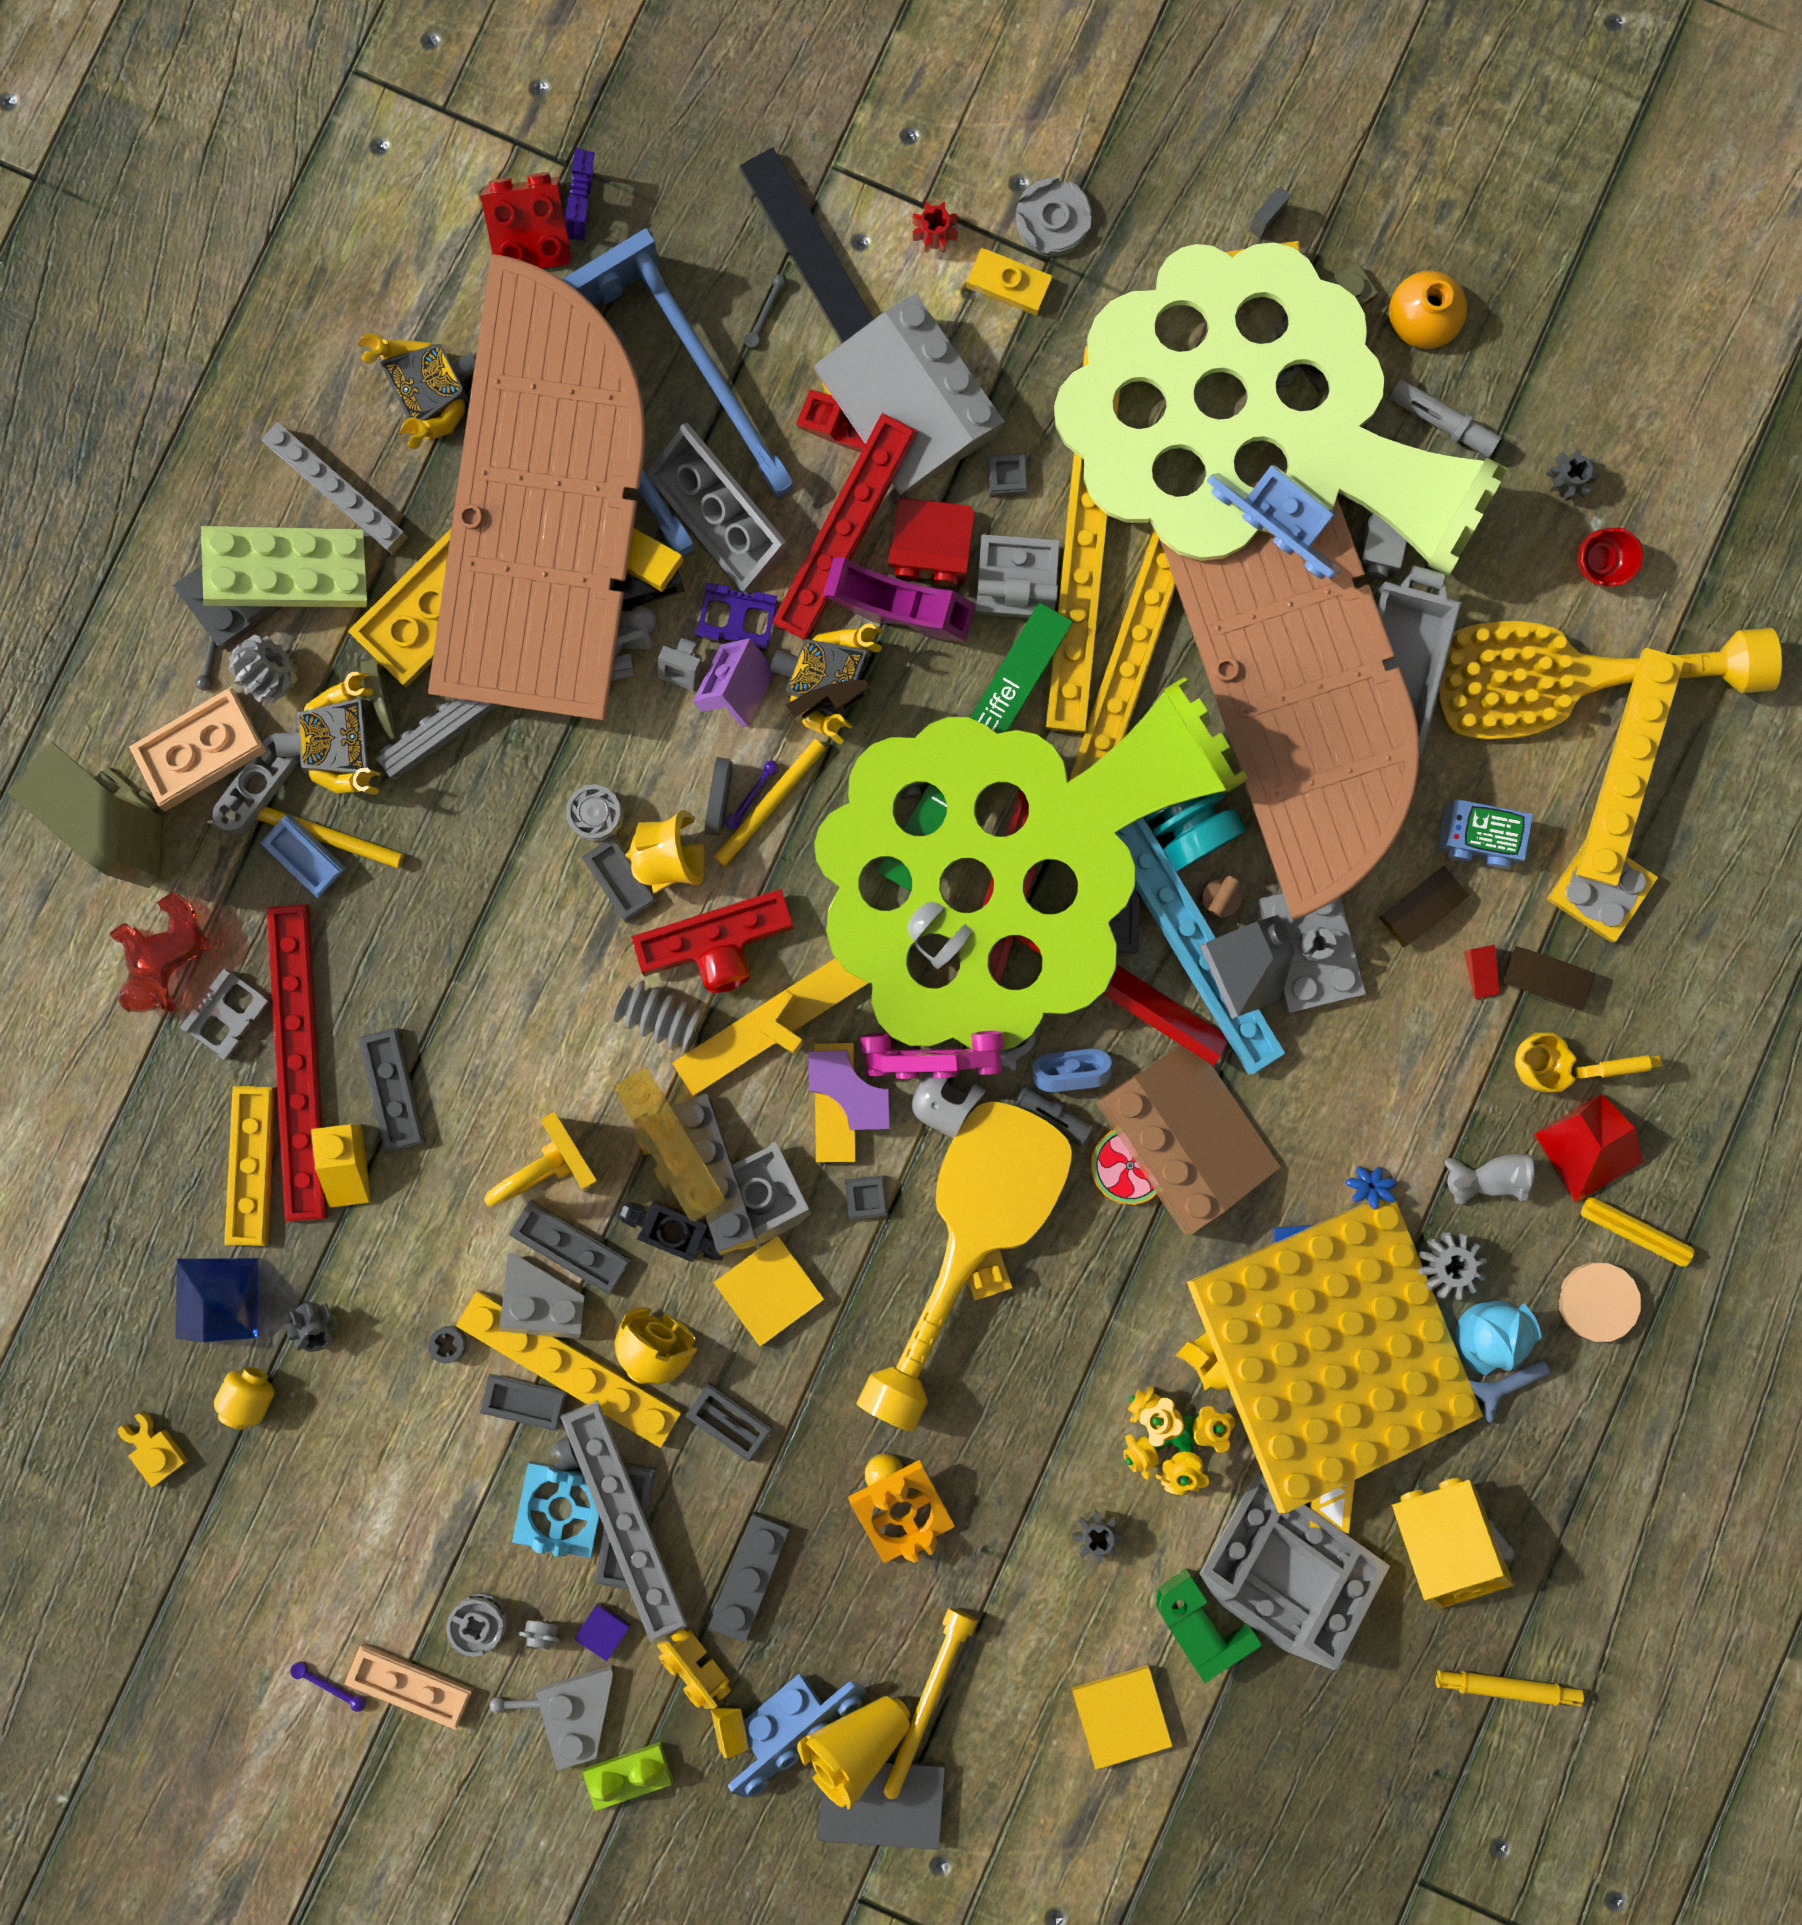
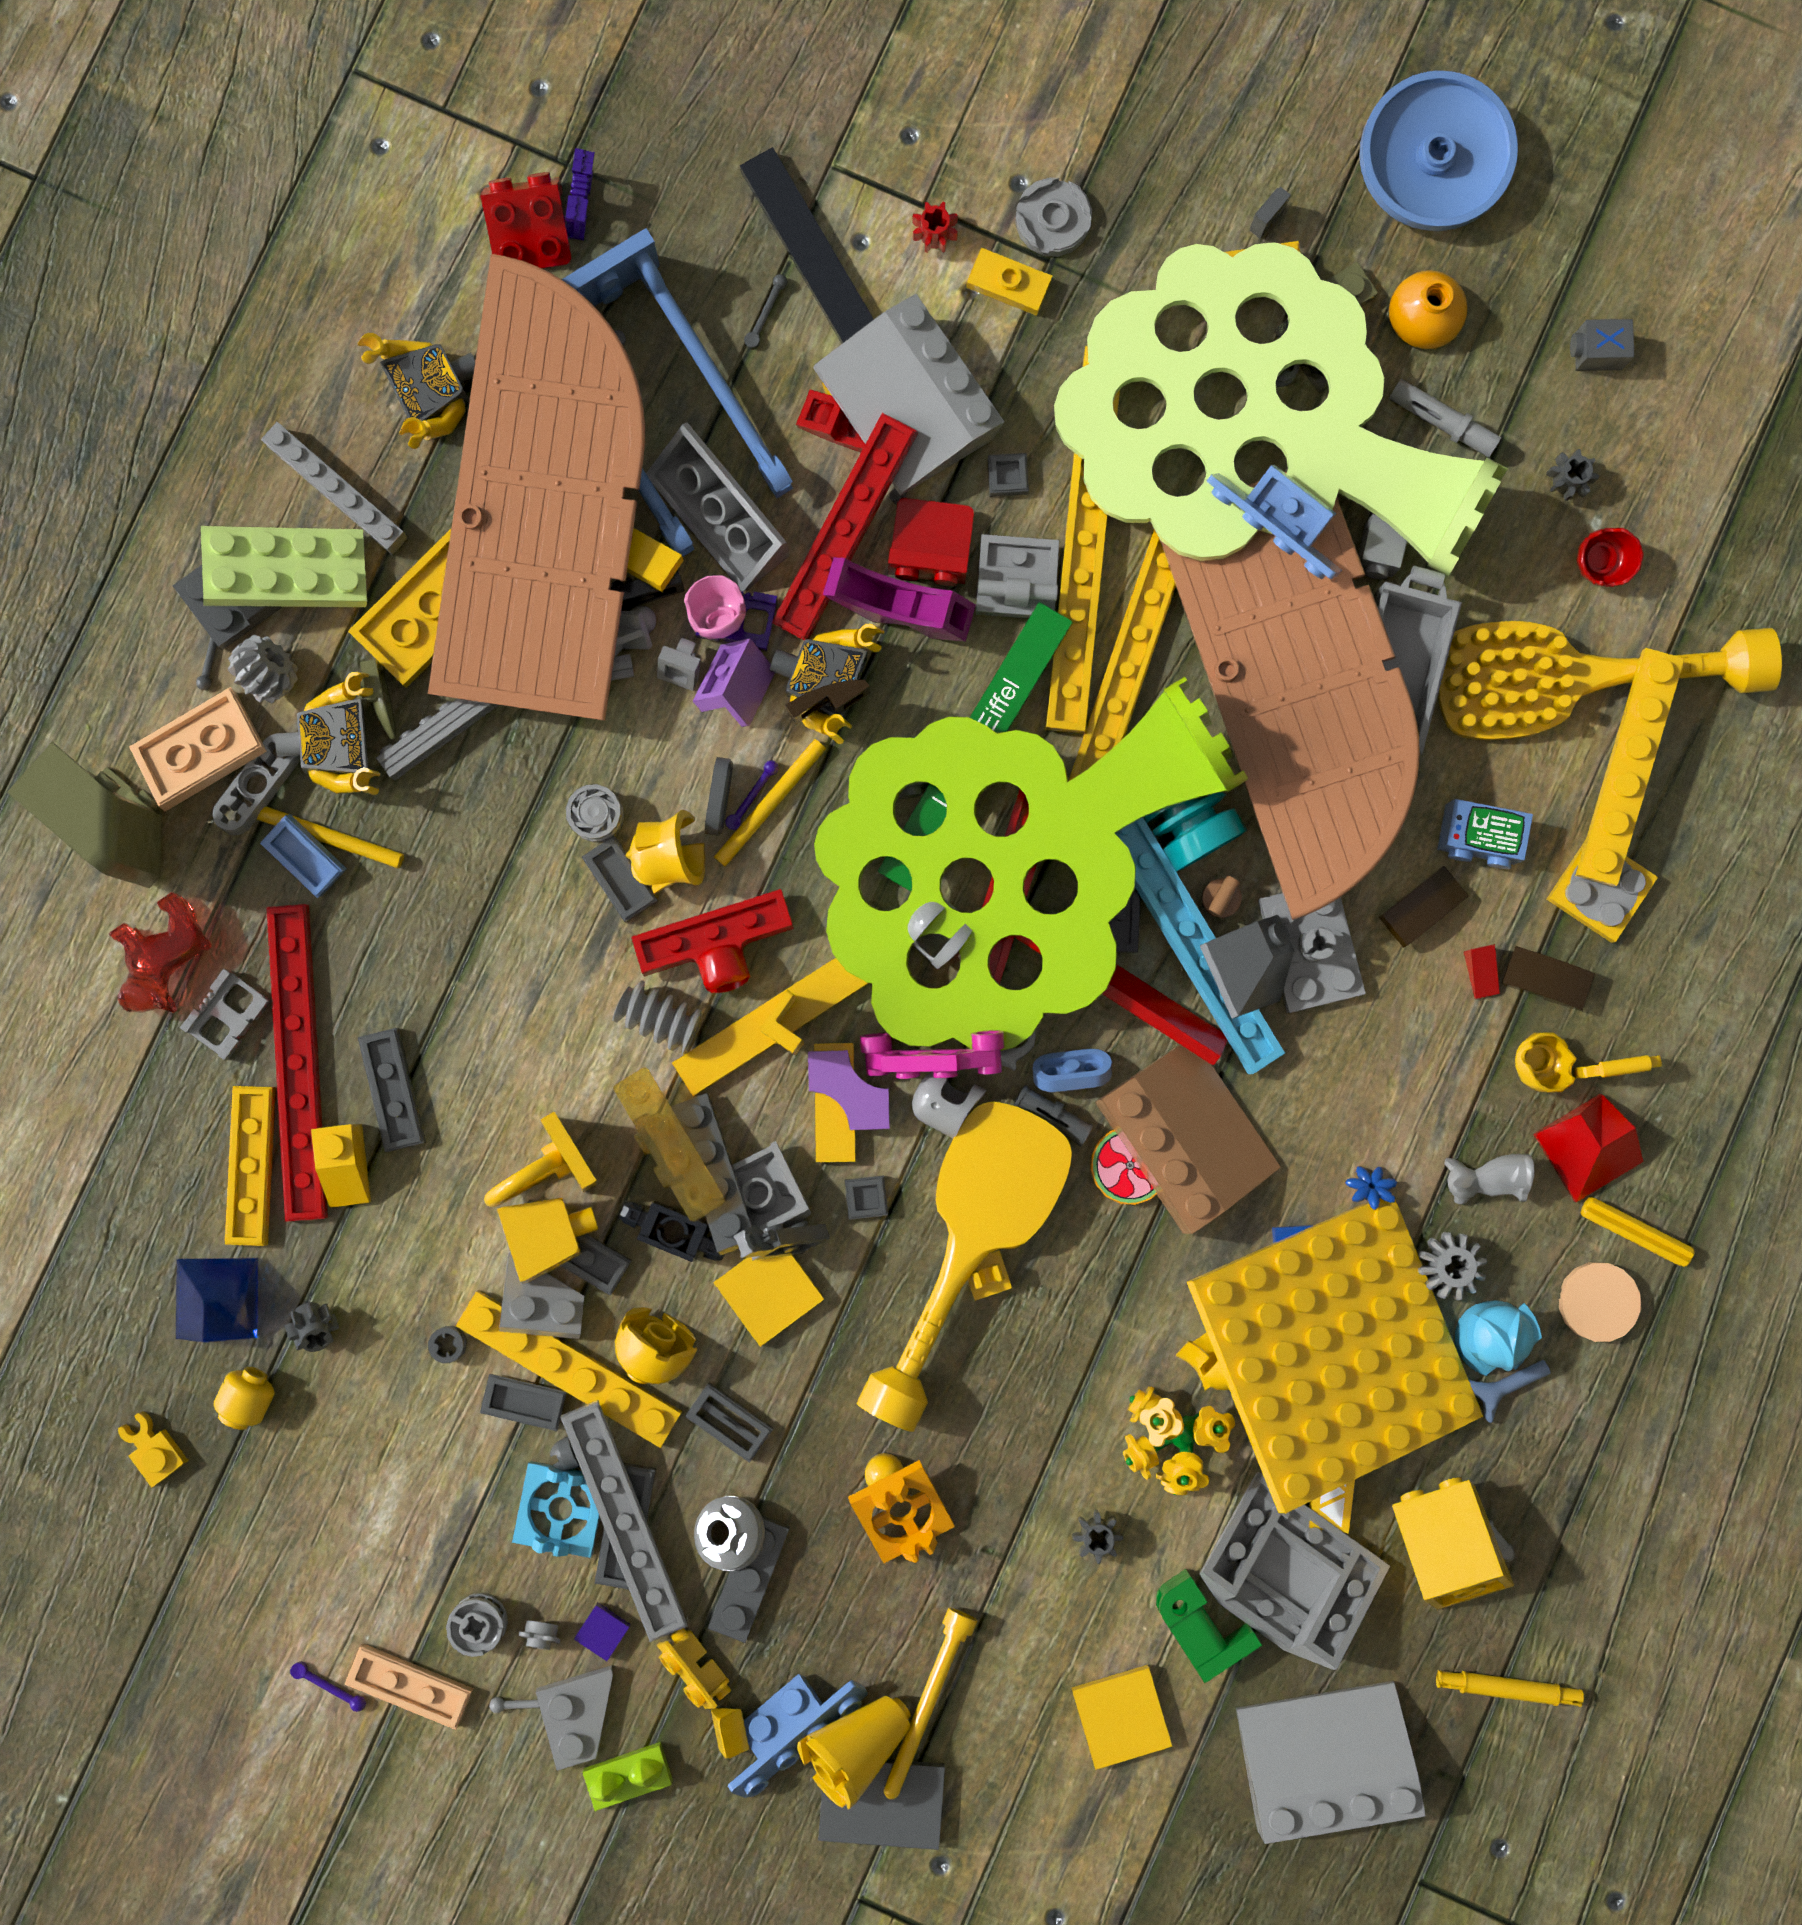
(544, 1235): none -> yellow torso
(715, 606): none -> bright pink hair
(744, 1537): none -> light grey piece
(780, 1242): none -> dark grey hinge
(1329, 1762): none -> light grey slope
(1438, 150): none -> medium blue dish
(1603, 344): none -> dark grey brick

